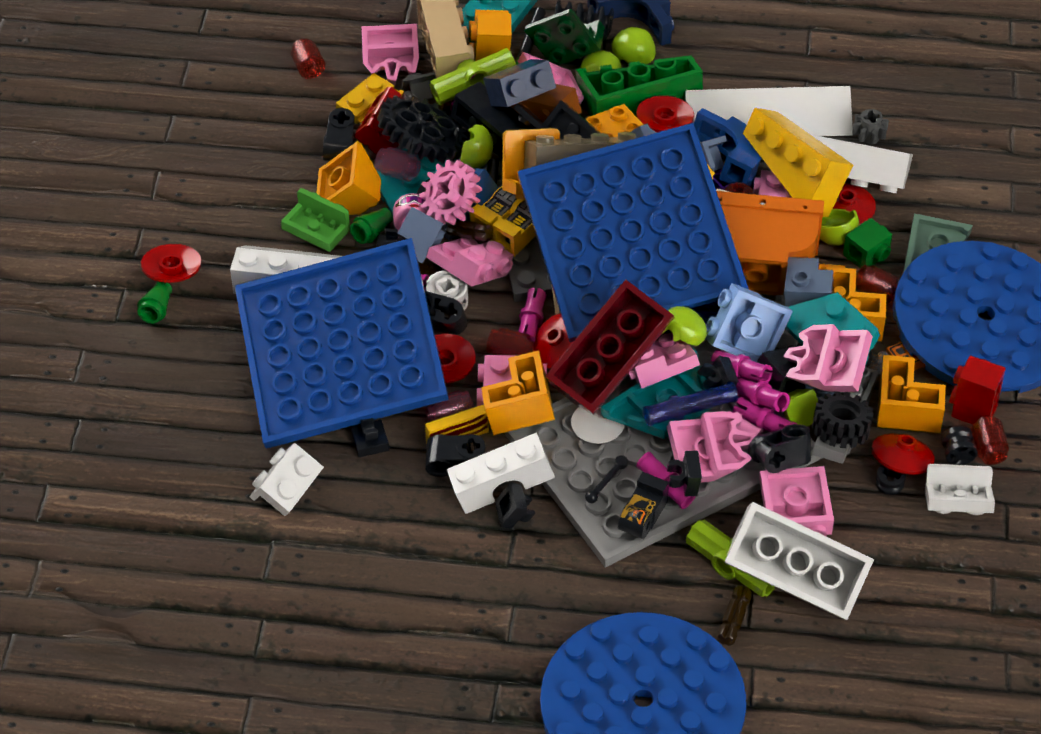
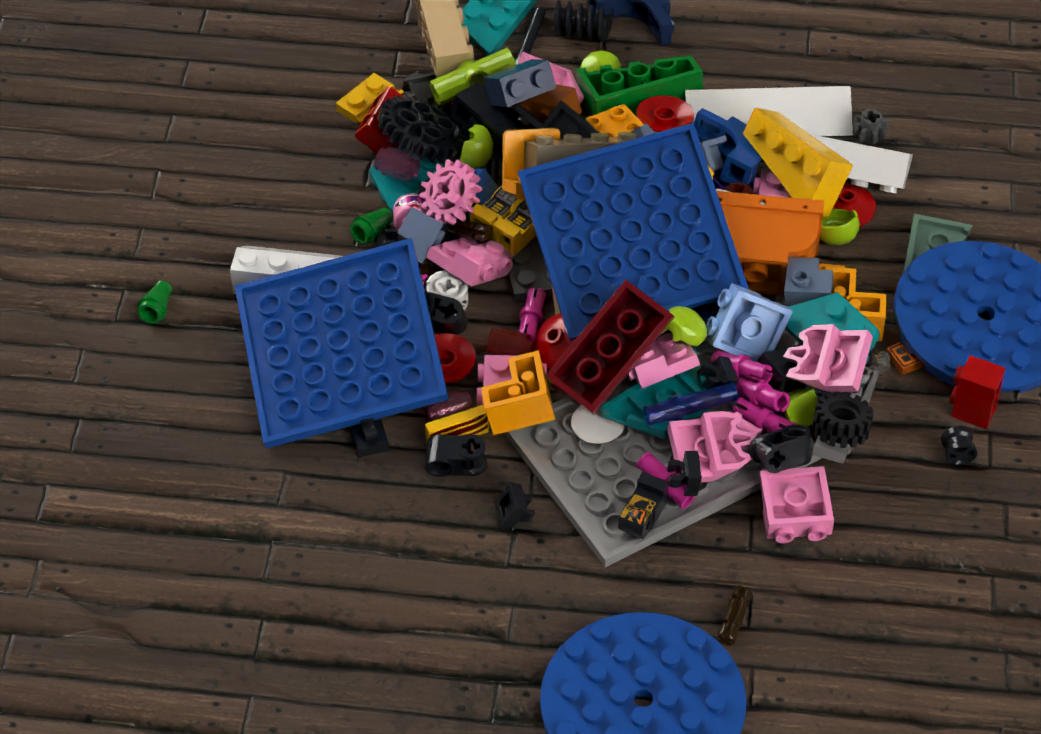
(171, 263): red dish -> none
(287, 479): white bracket -> none
(307, 58): clear red brick -> none
(317, 220): bright green bracket -> none
(339, 133): black piece -> none
(350, 180): light orange slope -> none
(390, 49): bright pink plate -> none
(490, 32): light orange brick -> none
(518, 461): white arch -> none
(565, 36): dark green bracket -> none
(621, 462): black hinge -> none
(634, 45): lime hair -> none
(715, 547): lime piece -> none
(798, 560): white slope -> none
(867, 244): green brick -> none
(878, 281): clear red brick -> none
(886, 486): black bush -> none
(902, 453): red dish -> none
(905, 402): light orange brick -> none
(959, 489): white bracket -> none
(990, 440): clear red brick -> none

